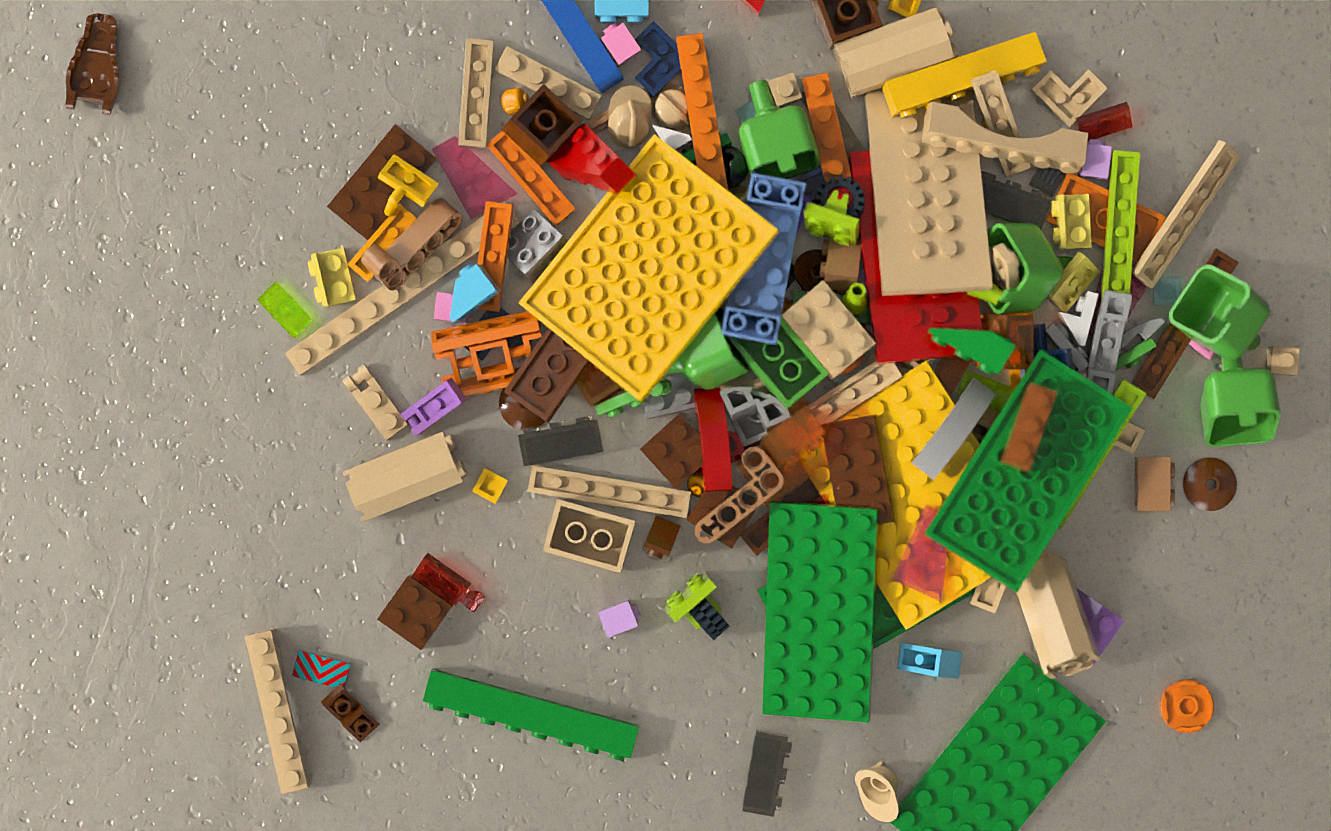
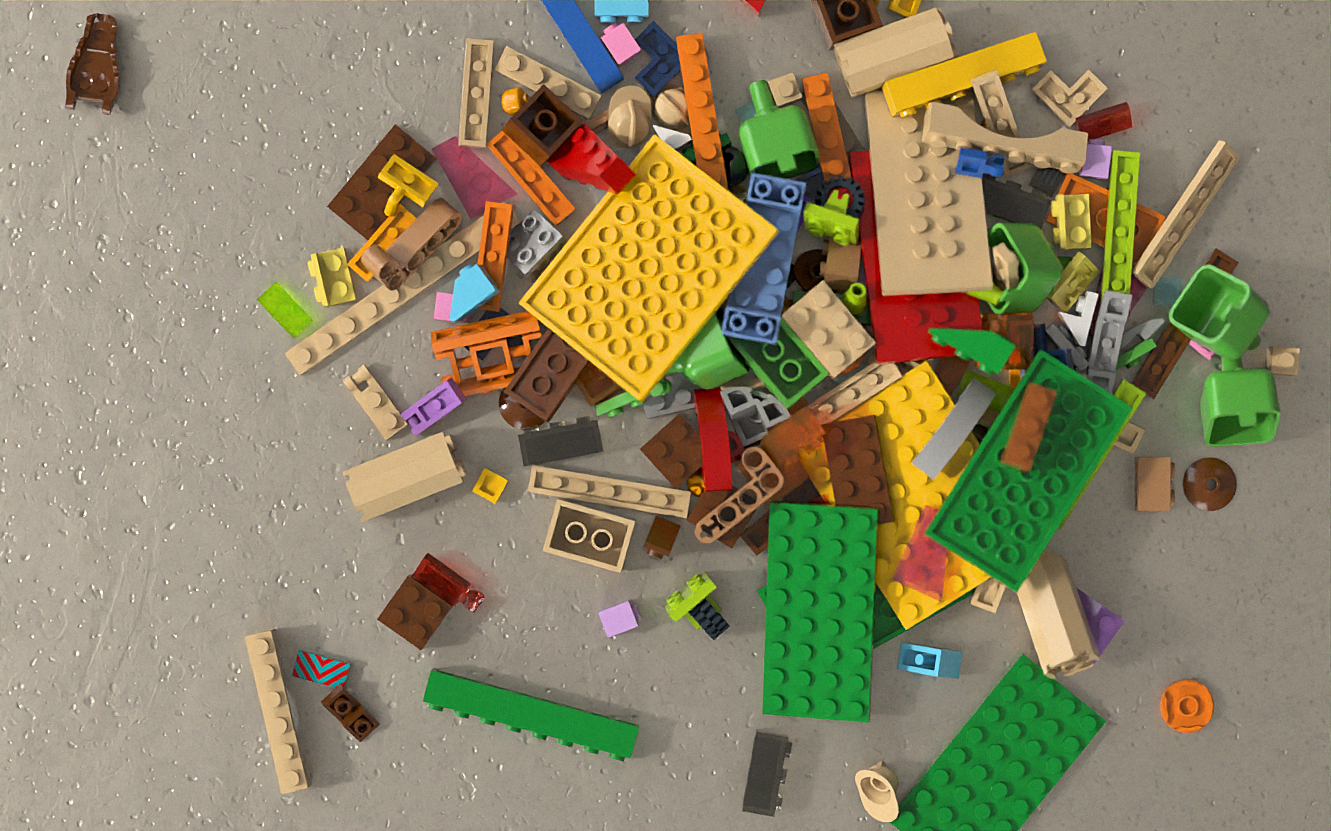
(975, 163): none -> blue plate

